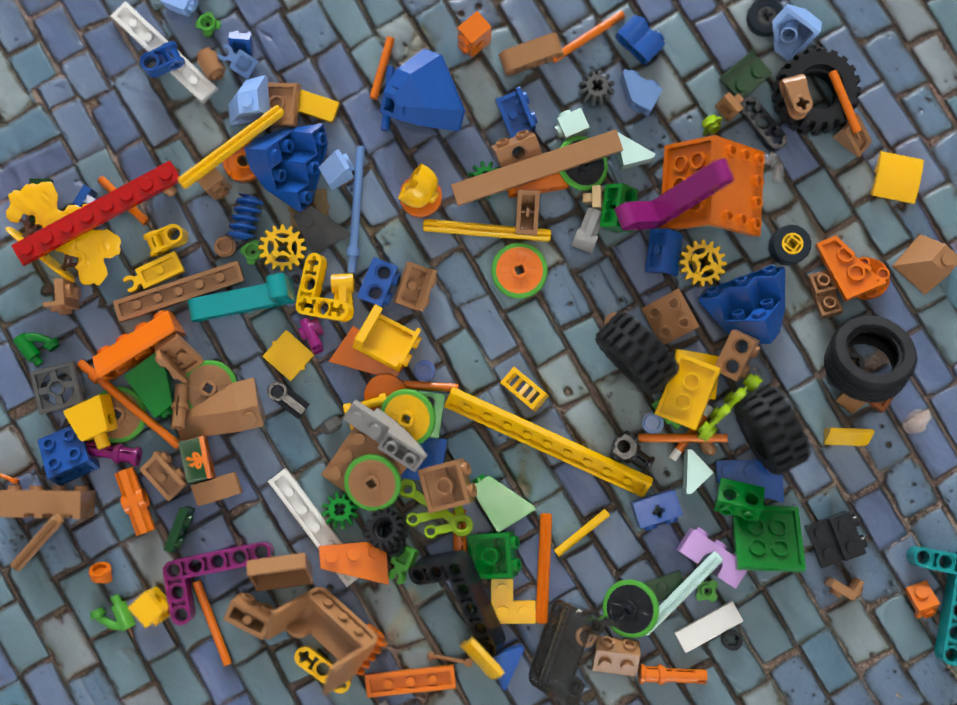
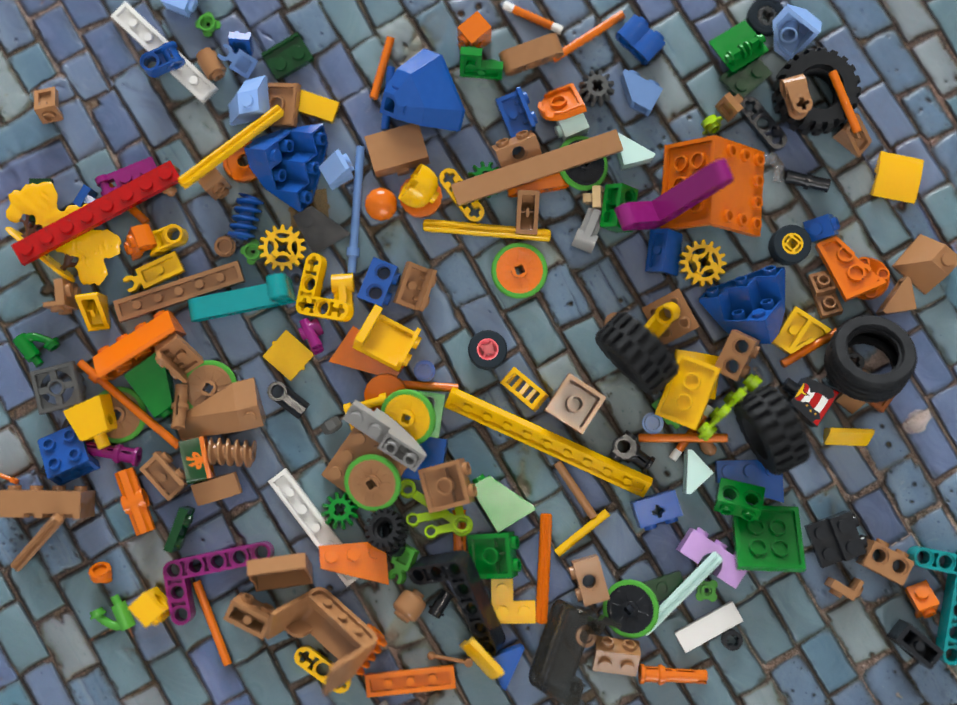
(47, 105): none -> medium nougat bracket
(94, 310): none -> yellow slope
(124, 175): none -> magenta plate
(139, 239): none -> orange plate
(231, 453): none -> medium nougat piece
(287, 56): none -> dark green plate
(381, 204): none -> orange hair
(397, 150): none -> medium nougat container
(409, 605): none -> medium nougat head
(440, 604): none -> black pin
(447, 186): none -> yellow beam
(474, 67): none -> green plate
(487, 349): none -> black wheel
(532, 17): none -> orange bar
(561, 103): none -> orange tile
(575, 403): none -> medium nougat brick
(575, 489): none -> medium nougat bar
(598, 590): none -> medium nougat brick
(659, 322): none -> yellow piece
(739, 46): none -> green hinge
(799, 330): none -> yellow wing
(807, 181): none -> black pin
(807, 349): none -> orange bar
(810, 399): none -> torso
(822, 227): none -> blue bracket
(884, 564): none -> medium nougat brick
(899, 299): none -> medium nougat slope
(915, 644): none -> black brick

